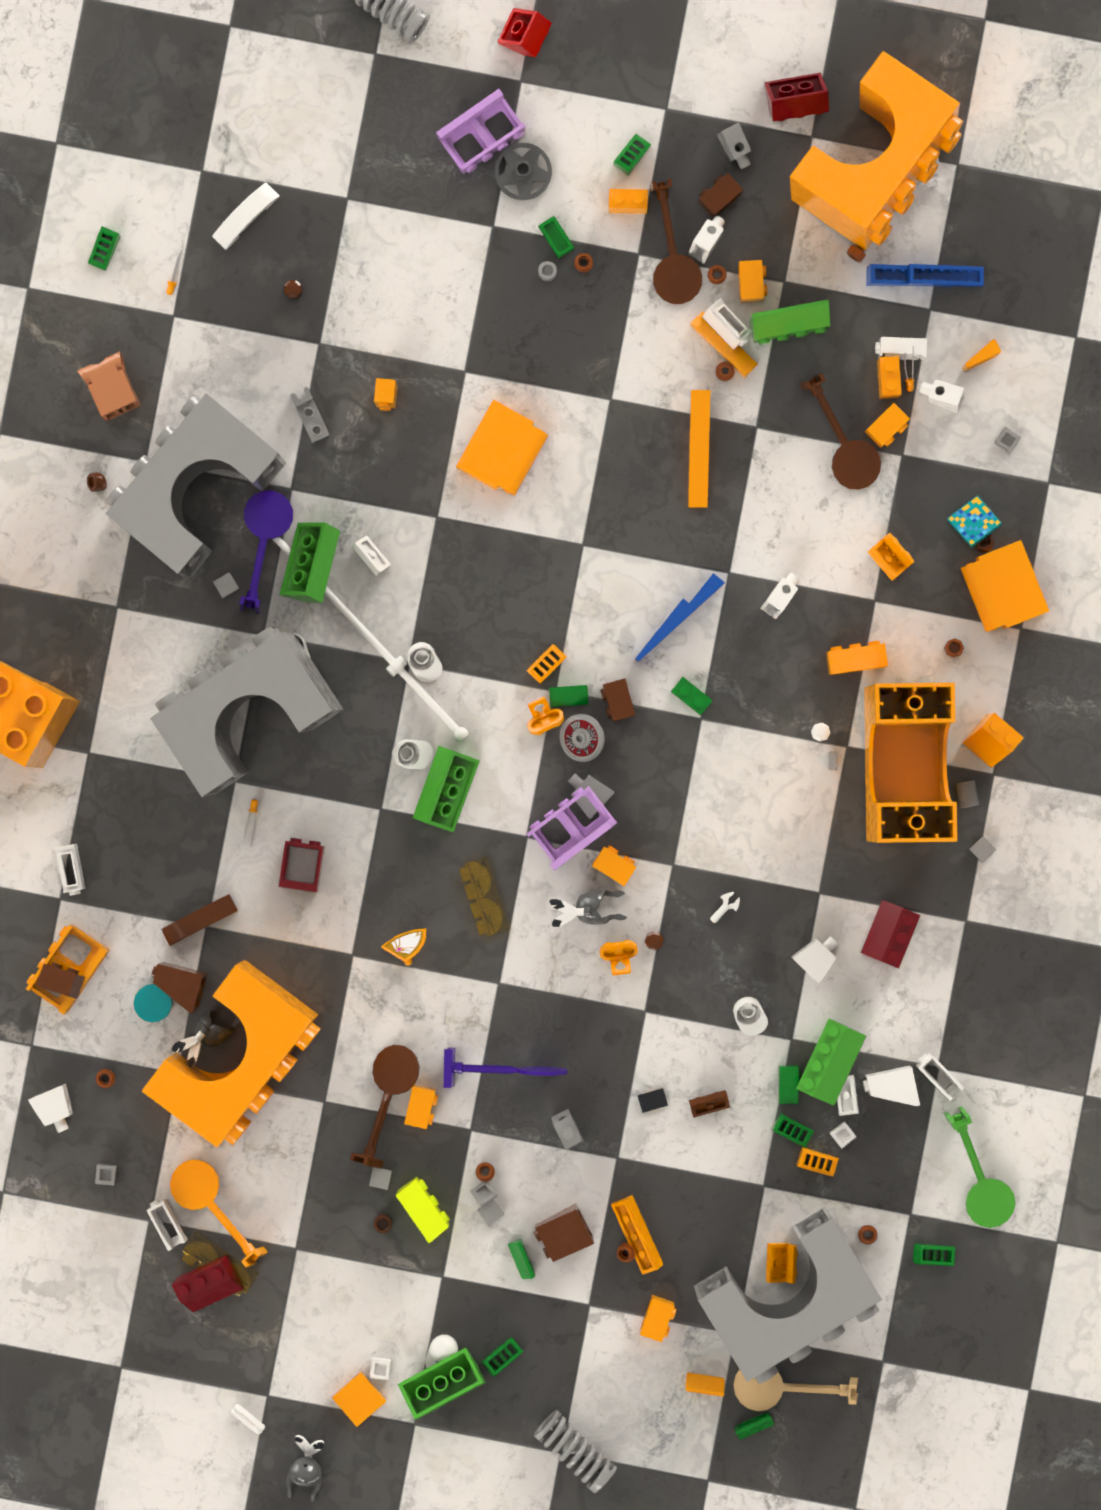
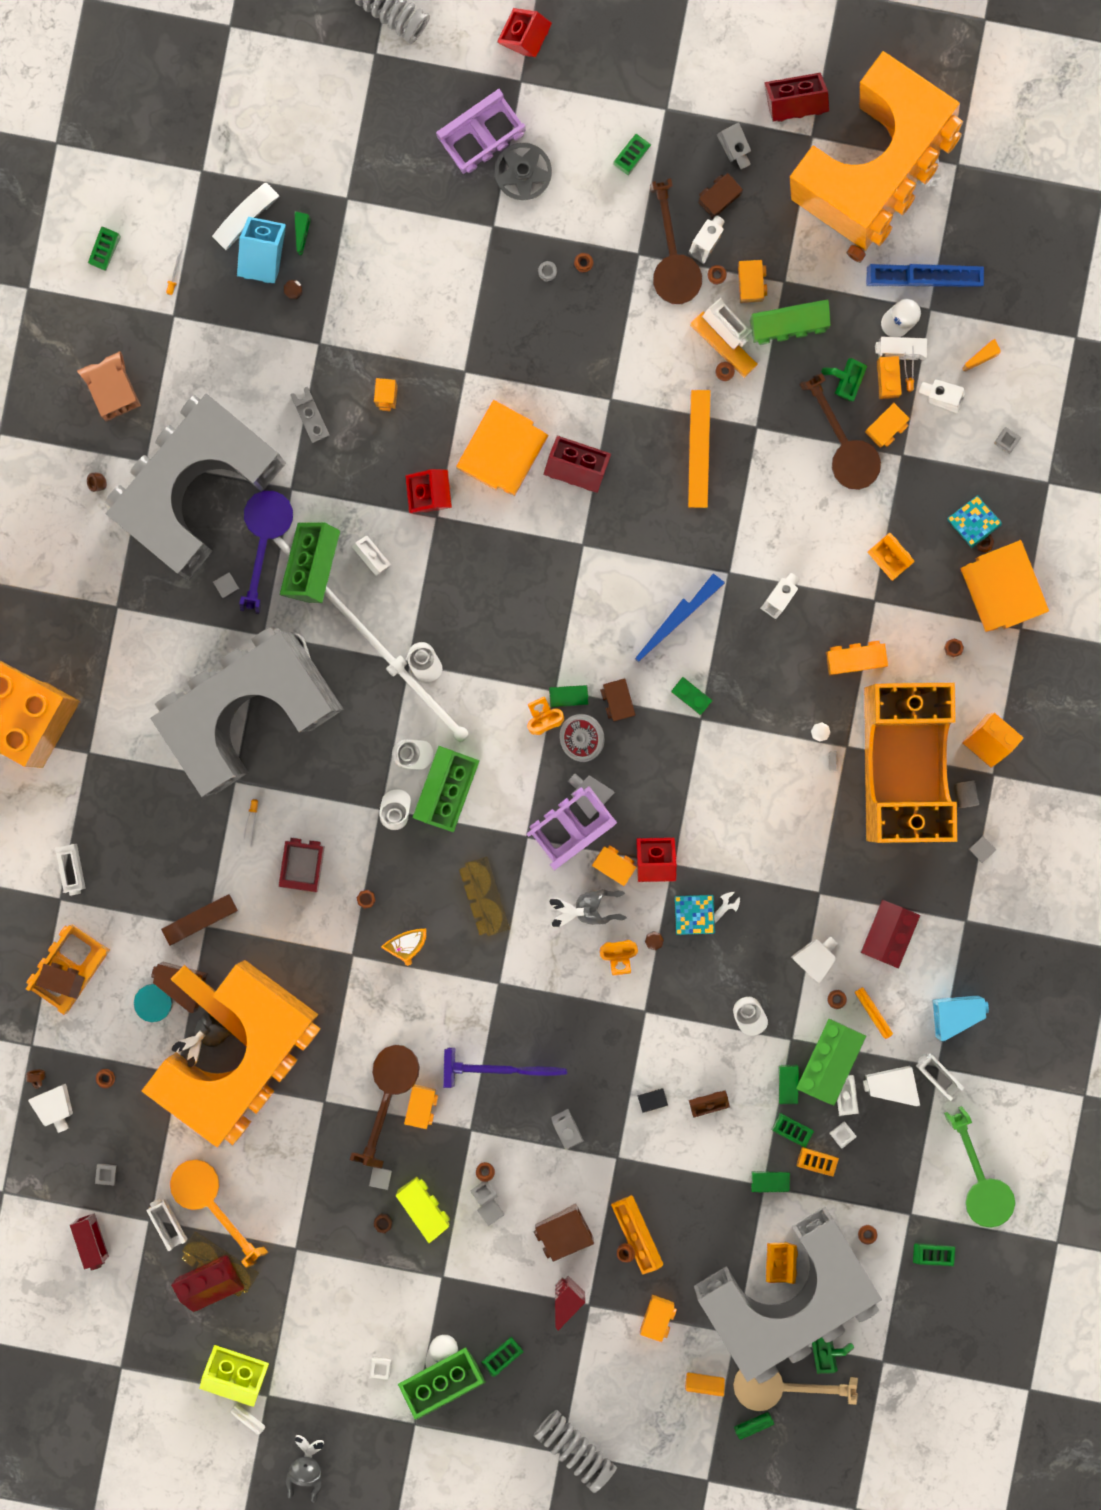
(36, 1076): none -> reddish brown tile
(89, 1242): none -> dark red window
(203, 995): none -> light orange slope
(233, 1376): none -> neon yellow slope
(260, 250): none -> medium azure slope
(302, 224): none -> green slope
(359, 1399): light orange tile -> none
(366, 899): none -> dark orange tile
(395, 809): none -> white cap
(428, 491): none -> red slope
(521, 1259): green slope -> none
(535, 675): light orange slope -> none
(556, 237): green tile -> none
(568, 1300): none -> dark red slope
(577, 464): none -> dark red slope
(628, 201): light orange brick -> none
(656, 859): none -> red slope
(695, 914): none -> tile
(770, 1181): none -> green slope
(825, 1355): none -> green plate
(843, 999): none -> dark orange plate
(849, 378): none -> green plate
(874, 1013): none -> light orange axle
(901, 318): none -> white cap
(957, 1014): none -> medium azure slope

